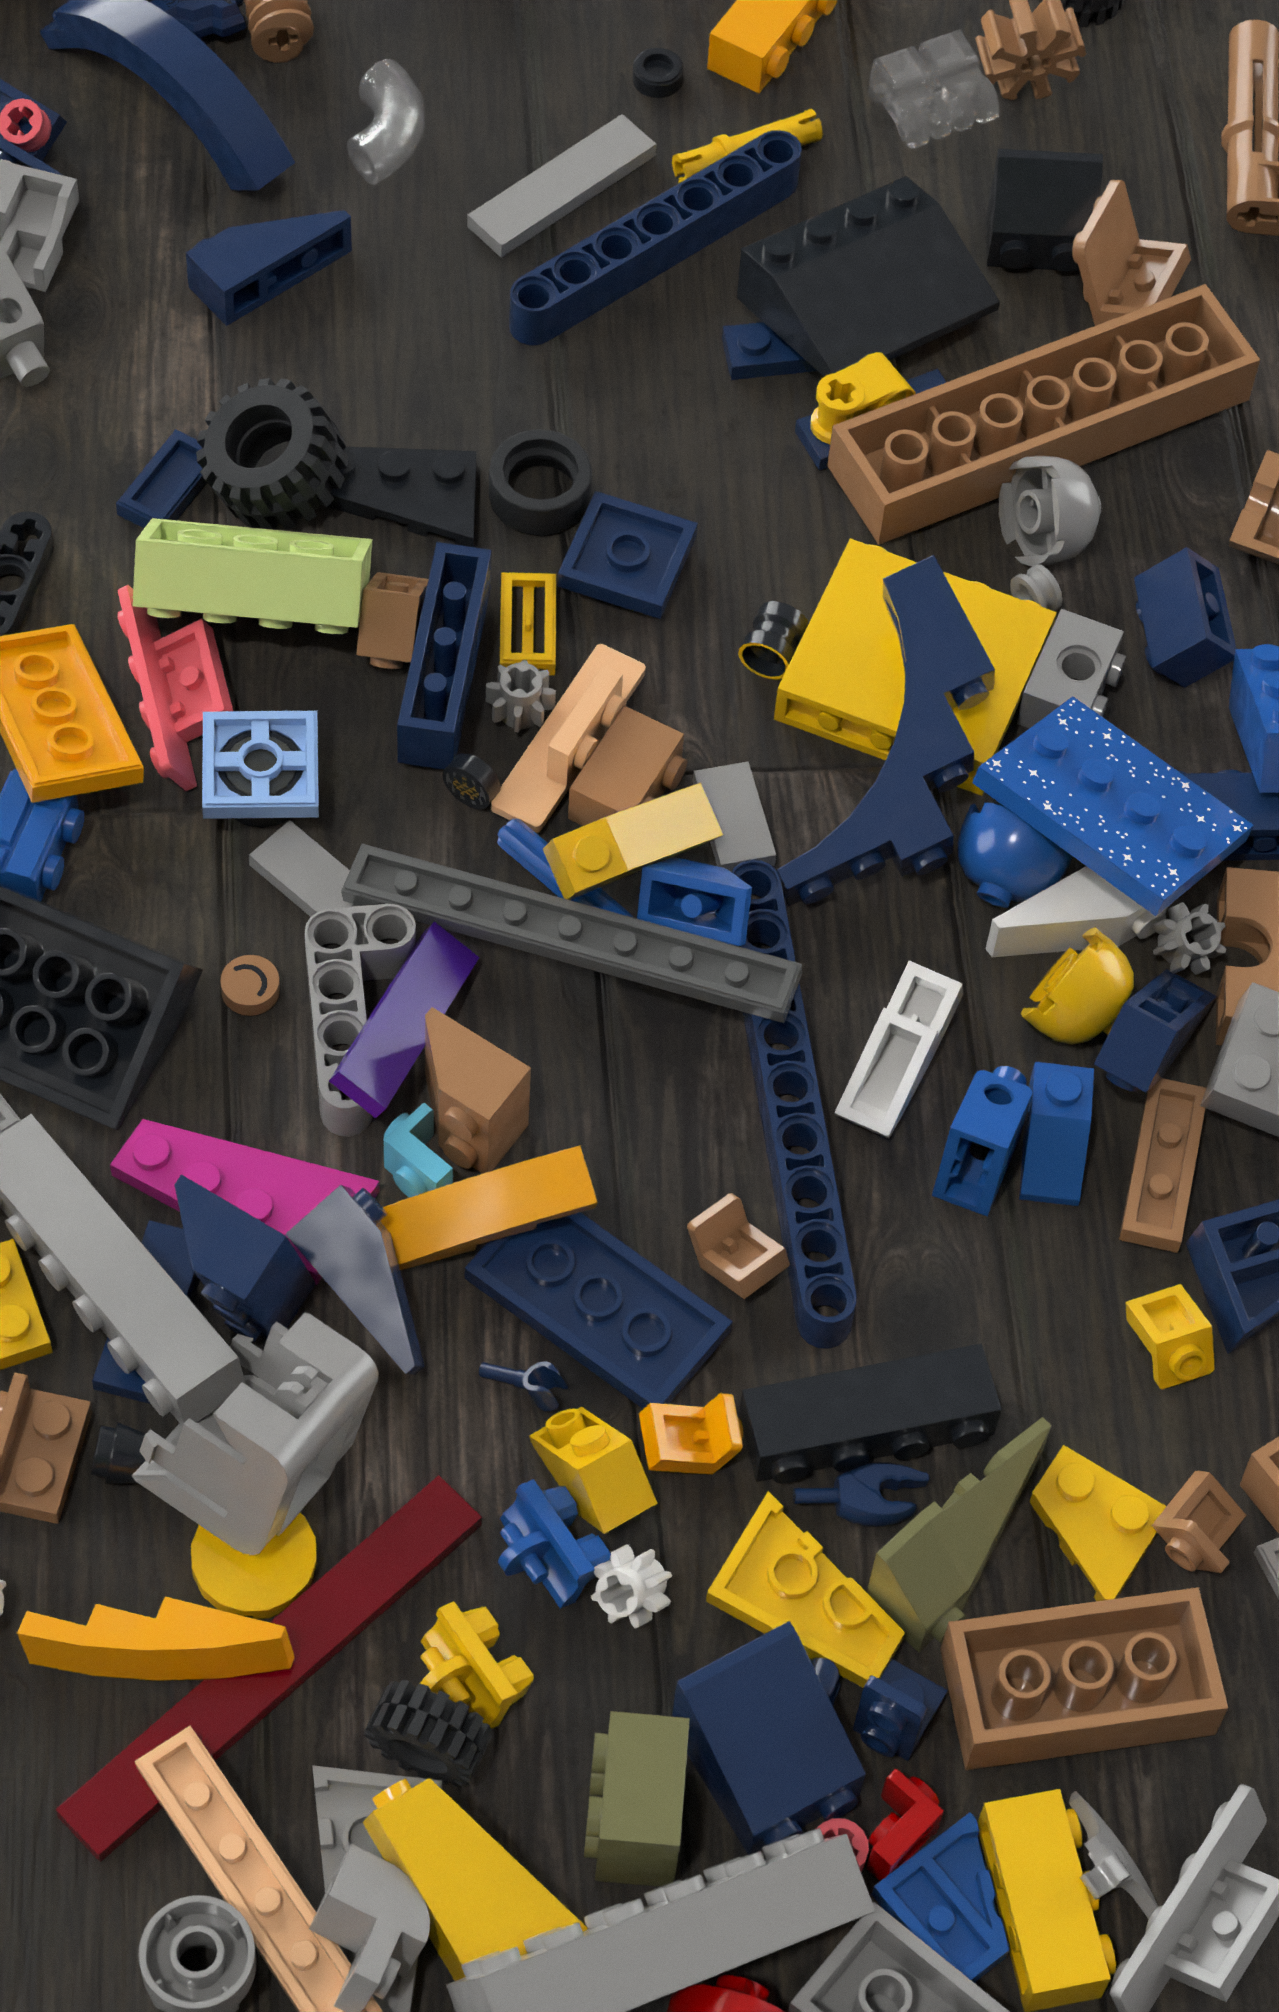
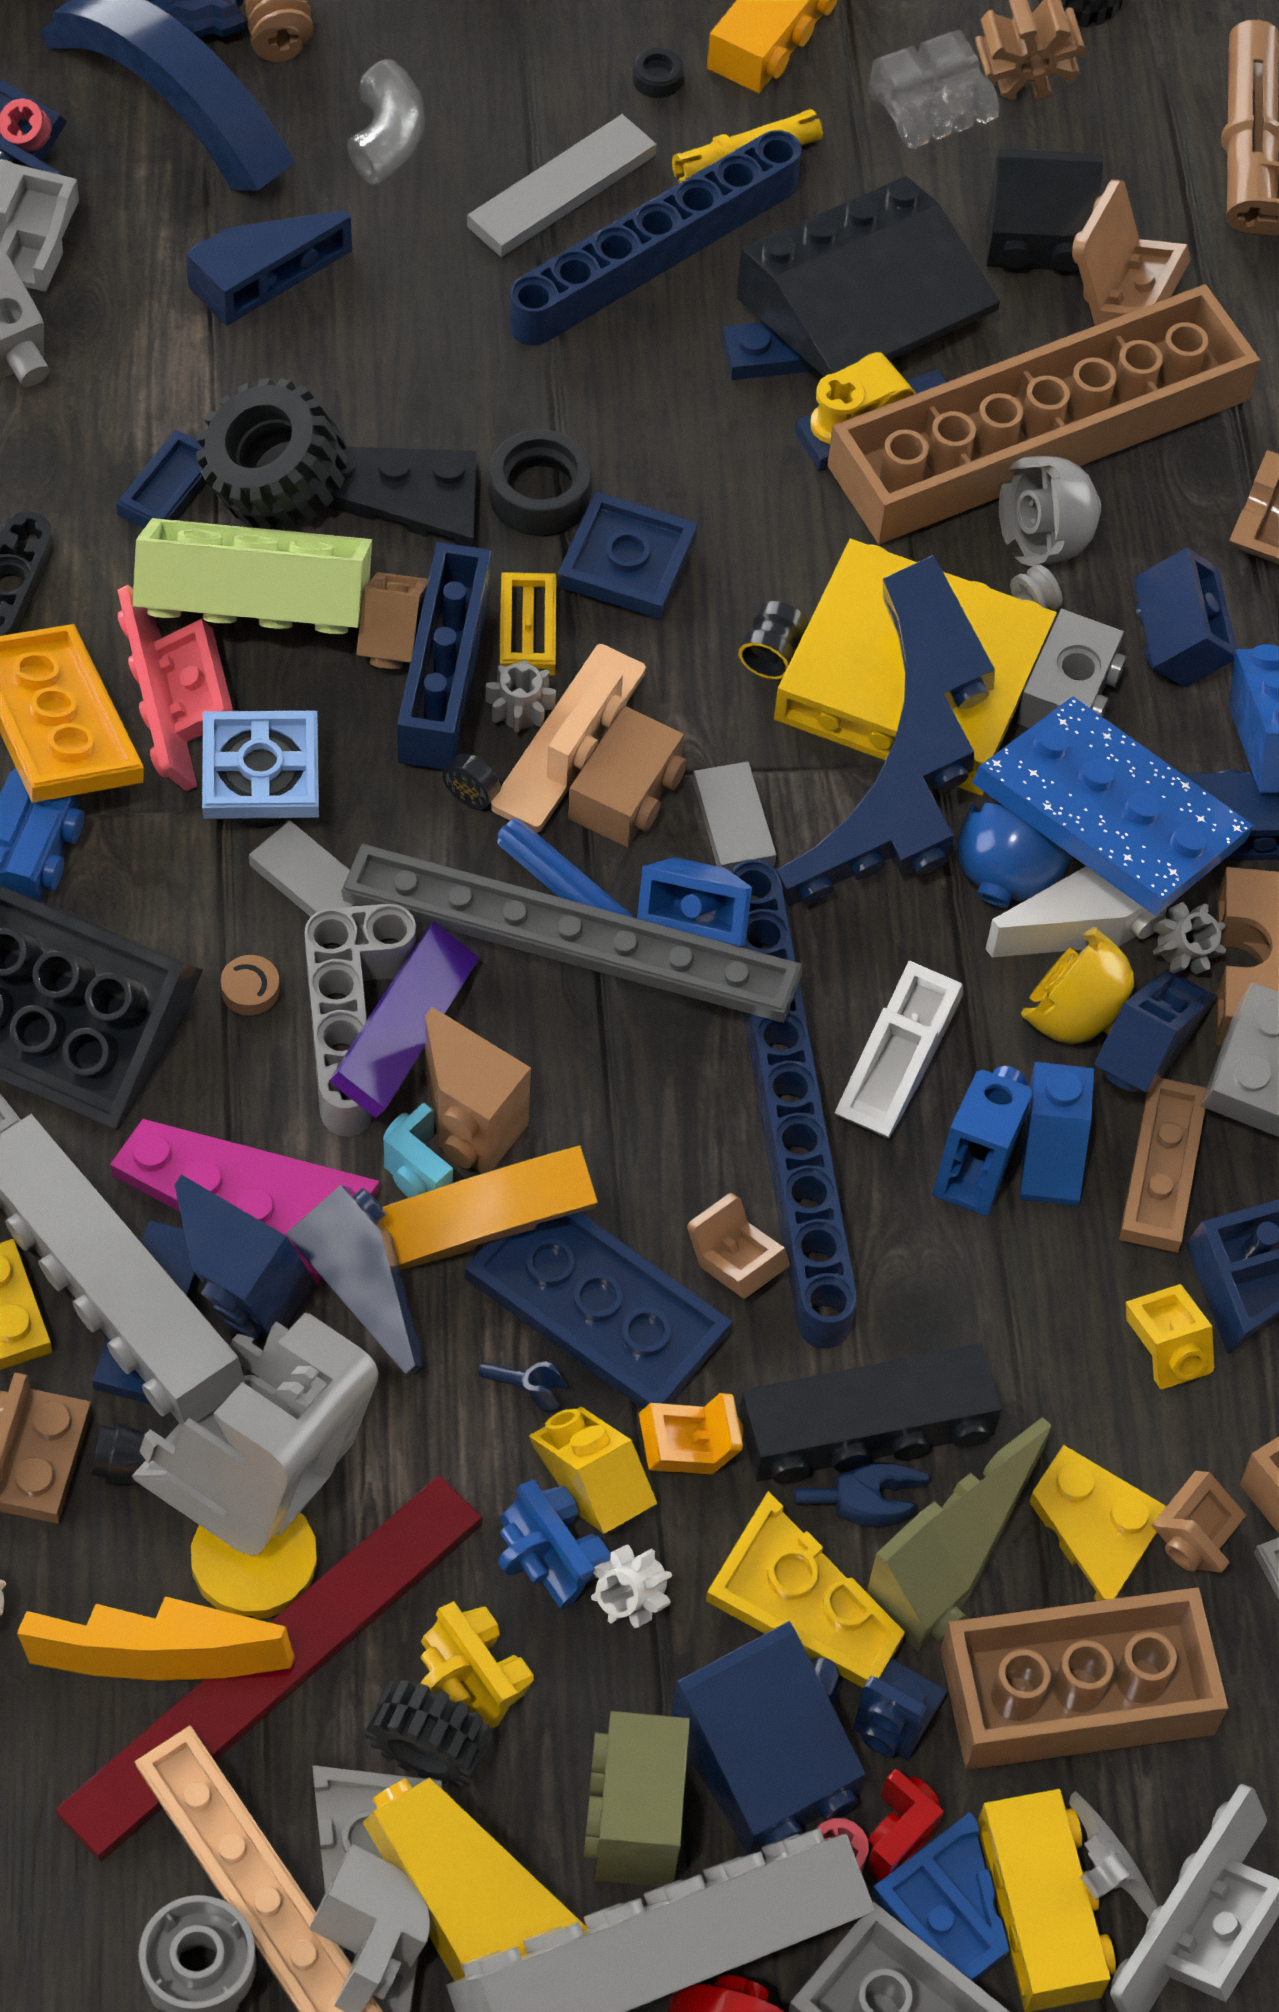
(631, 840): yellow slope -> none

